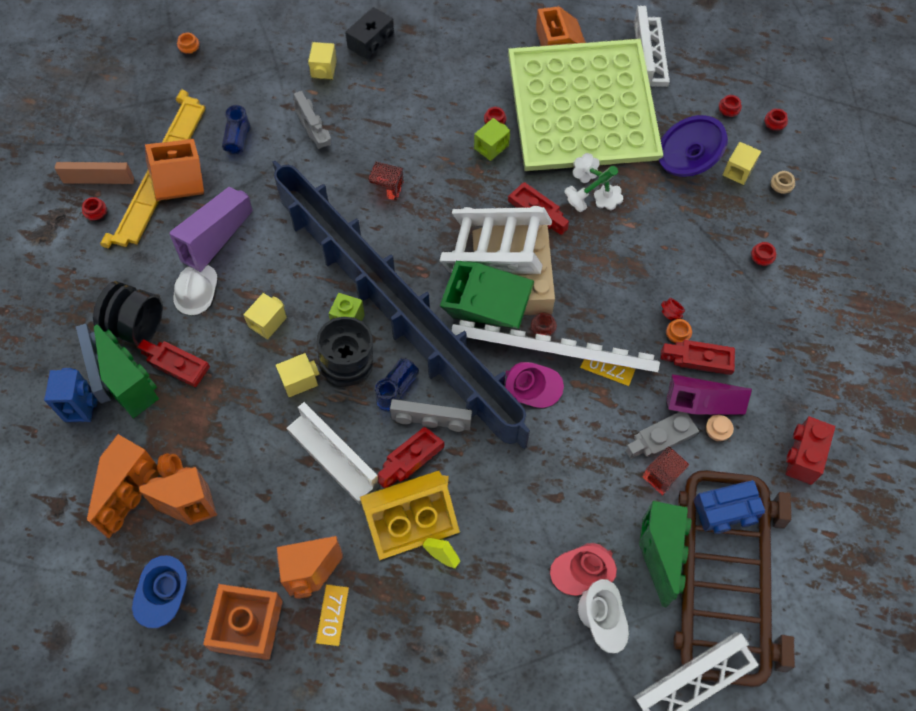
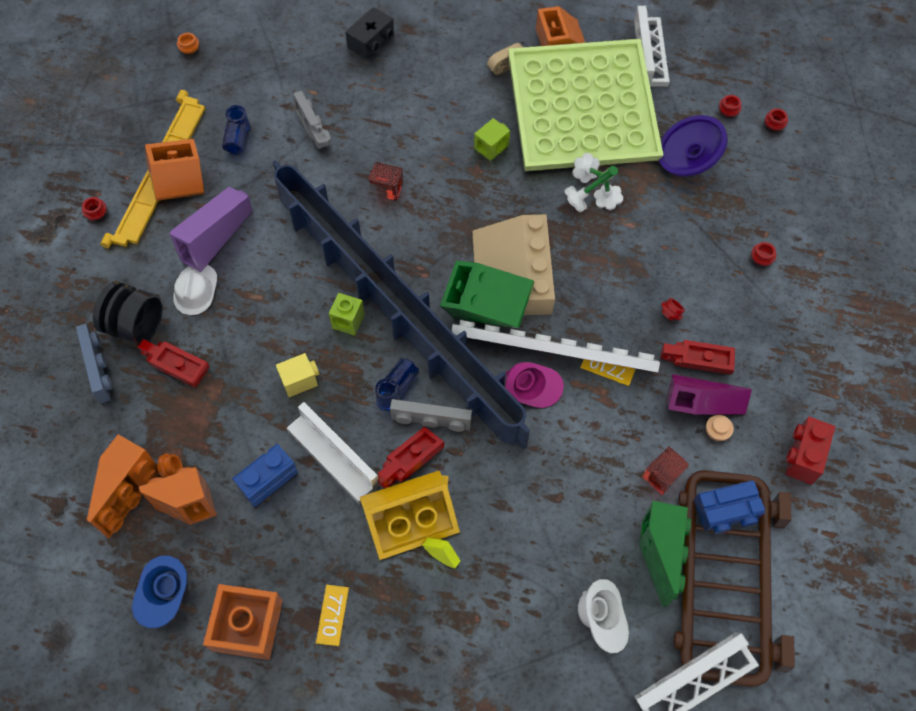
(70, 395): blue brick -> none
(94, 172): nougat tile -> none
(122, 375): green slope -> none
(265, 315): light yellow brick -> none
(265, 475): none -> blue brick
(308, 565): orange slope -> none
(322, 60): light yellow brick -> none
(345, 351): black wheel -> none
(496, 113): red plate -> none
(499, 61): none -> tan beam
(512, 262): white fence -> none
(526, 197): red hinge -> none
(546, 319): clear red plate -> none
(581, 567): coral piece -> none
(659, 436): light grey hinge -> none
(679, 331): orange plate -> none
(741, 163): light yellow brick -> none
(783, 182): tan plate -> none

